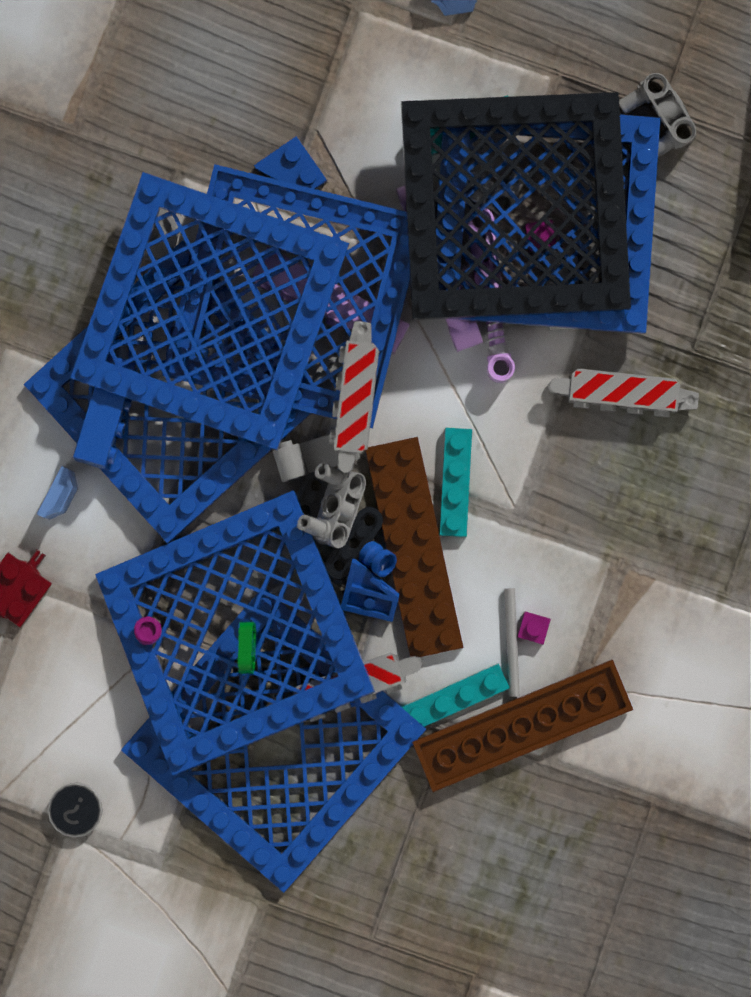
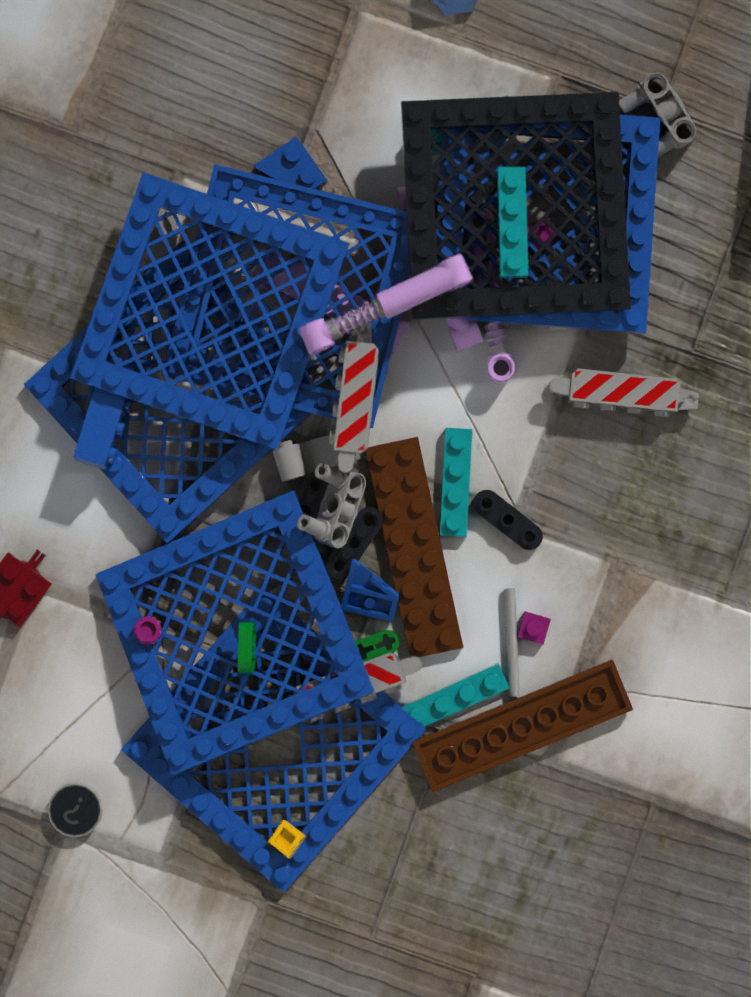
(59, 495): medium blue slope -> none
(286, 839): none -> yellow tile
(376, 638): none -> green beam
(379, 560): blue wheel -> none
(444, 277): none -> lavender piece
(495, 515): none -> black plate
(512, 222): none -> teal plate

